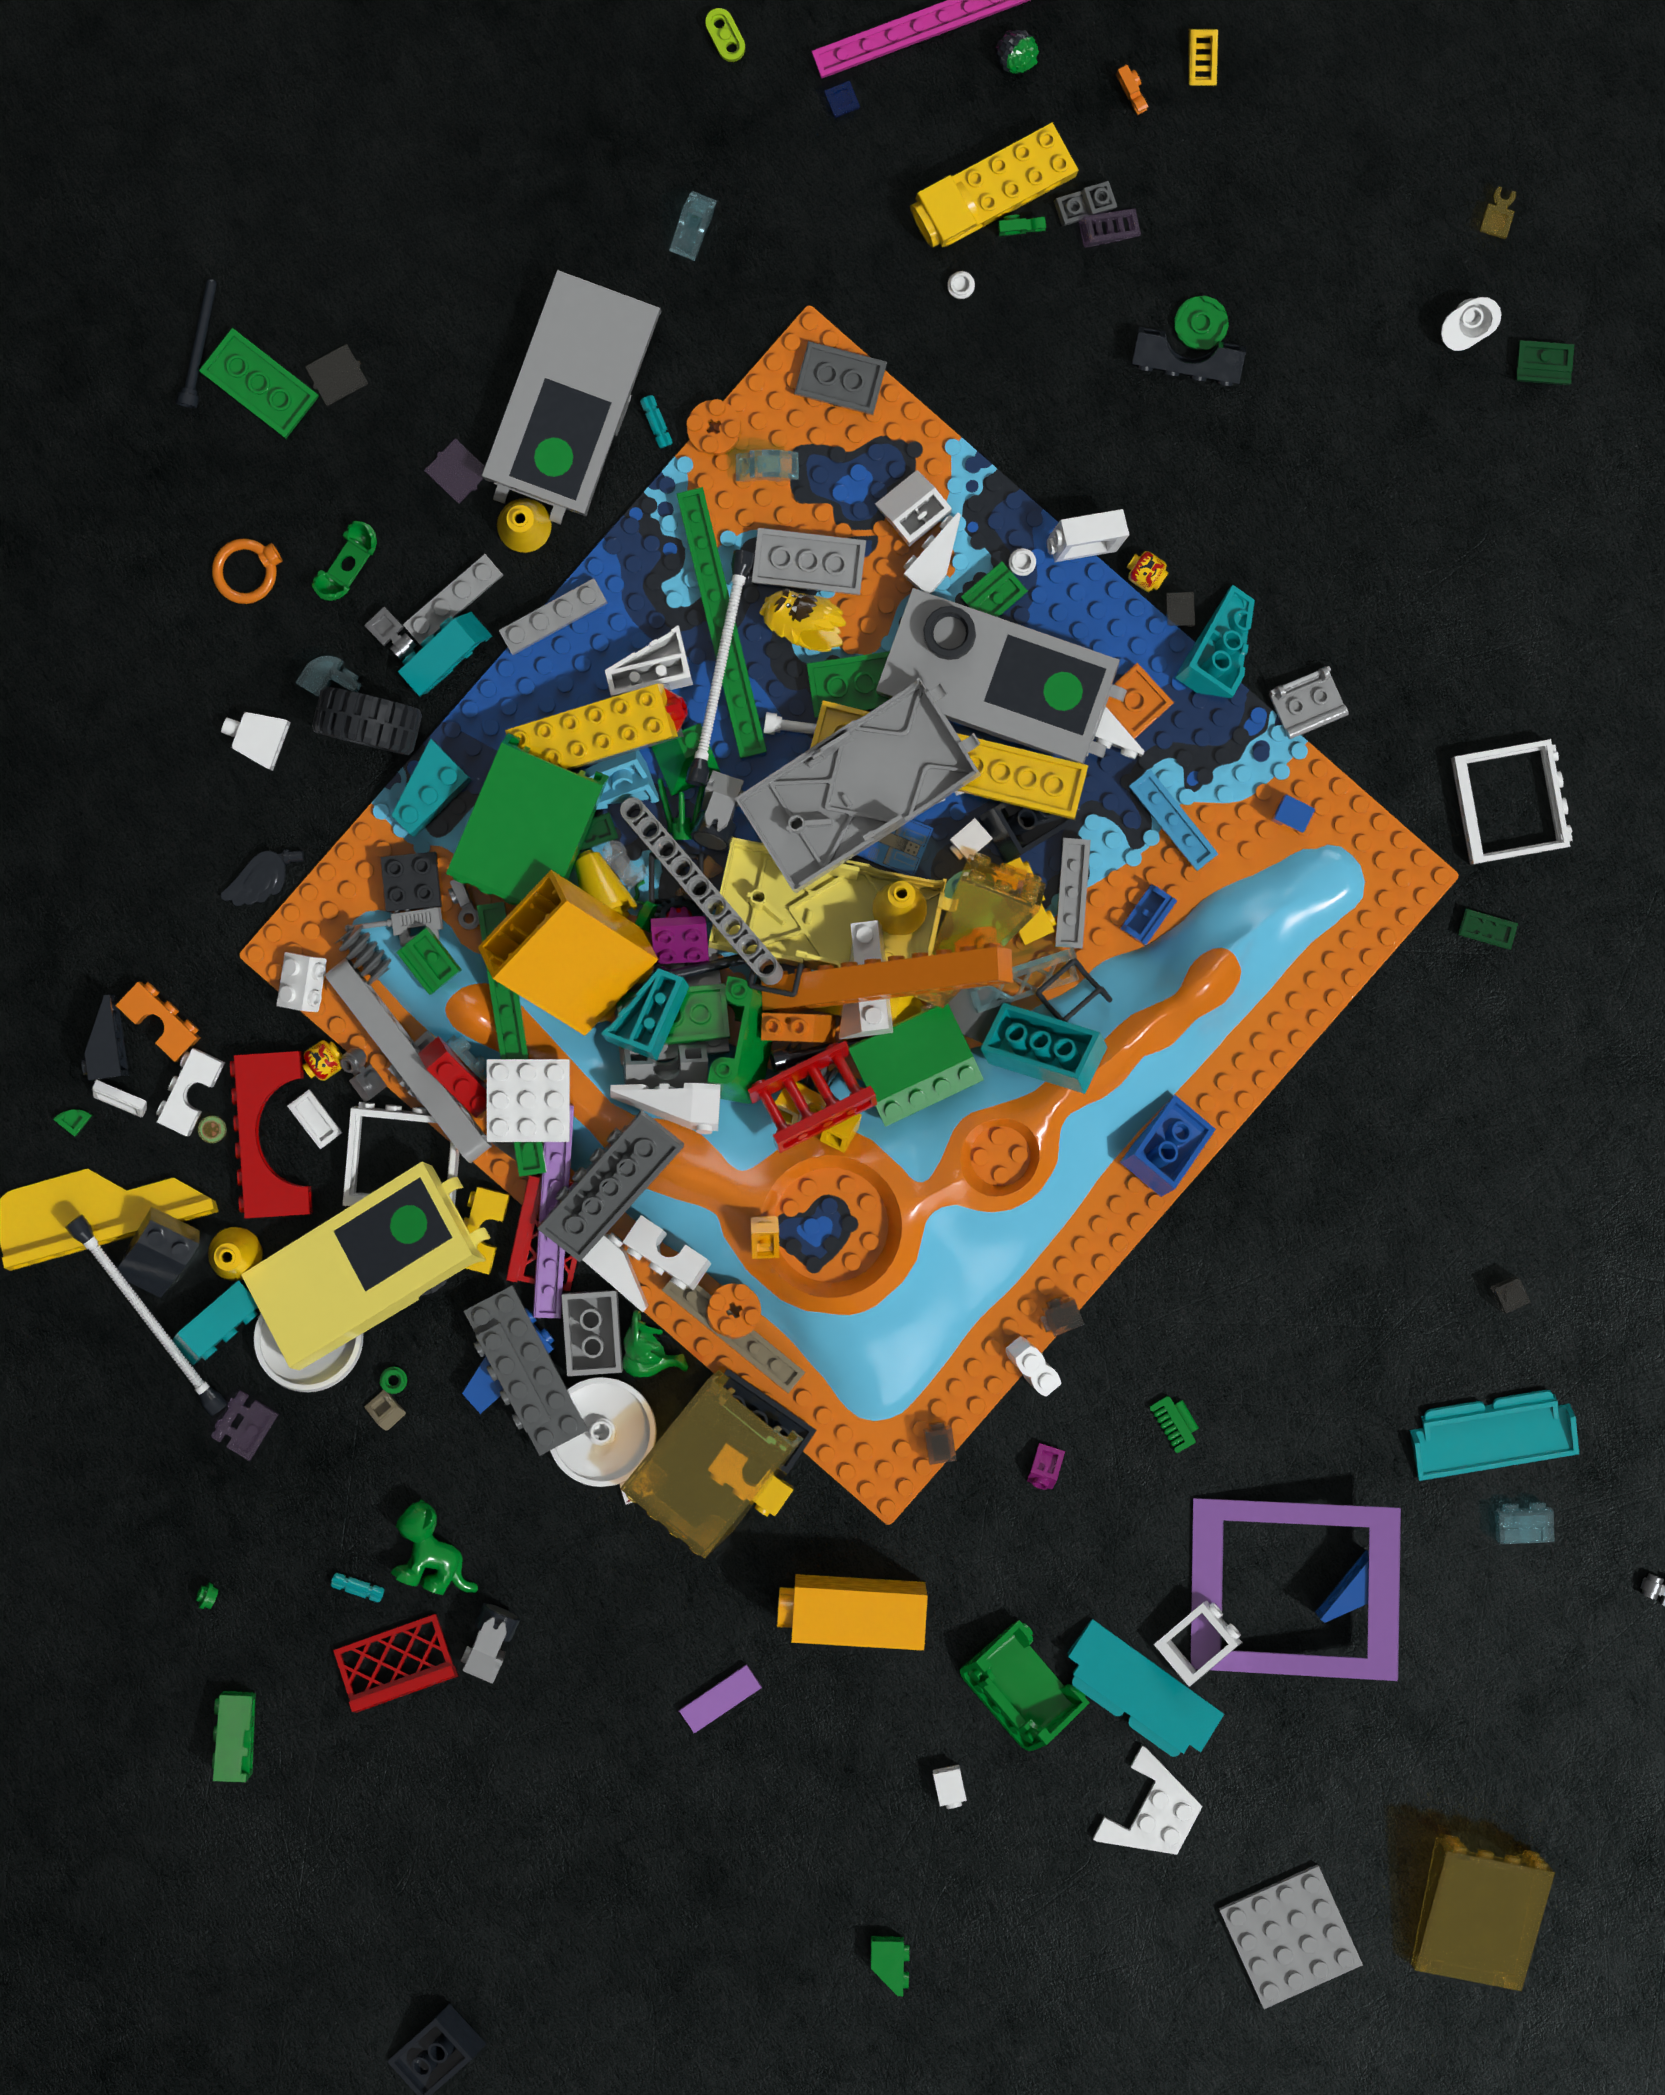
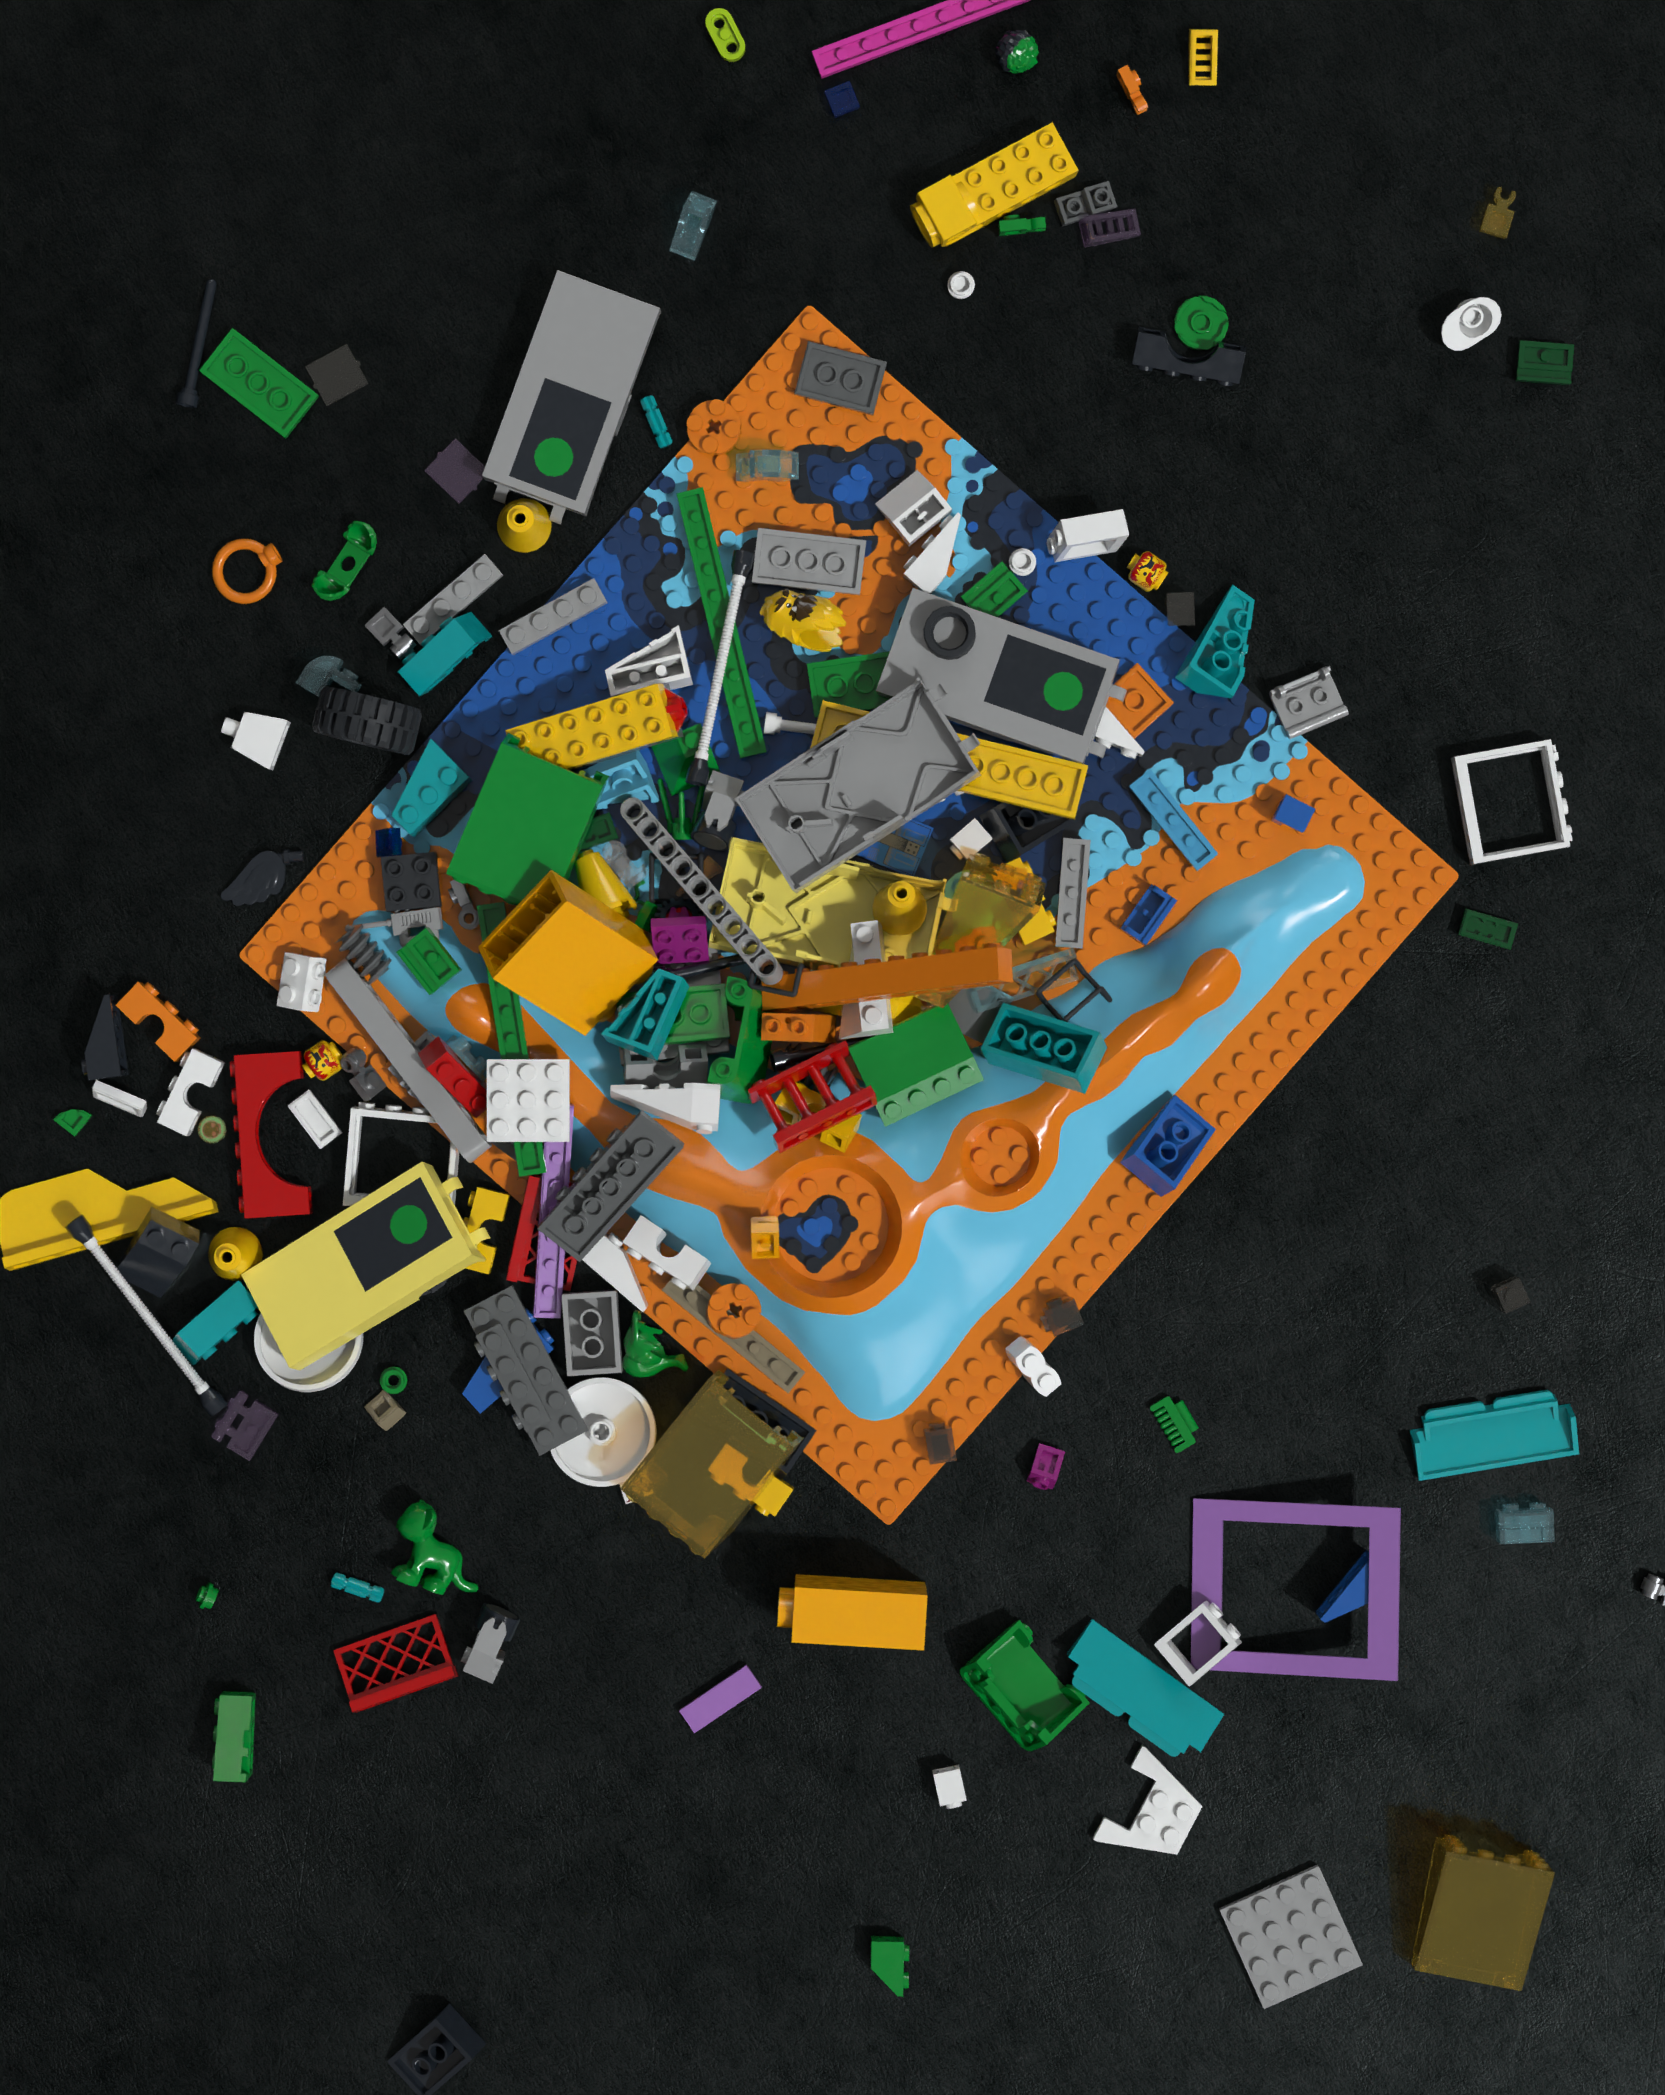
(388, 842): none -> clear blue plate

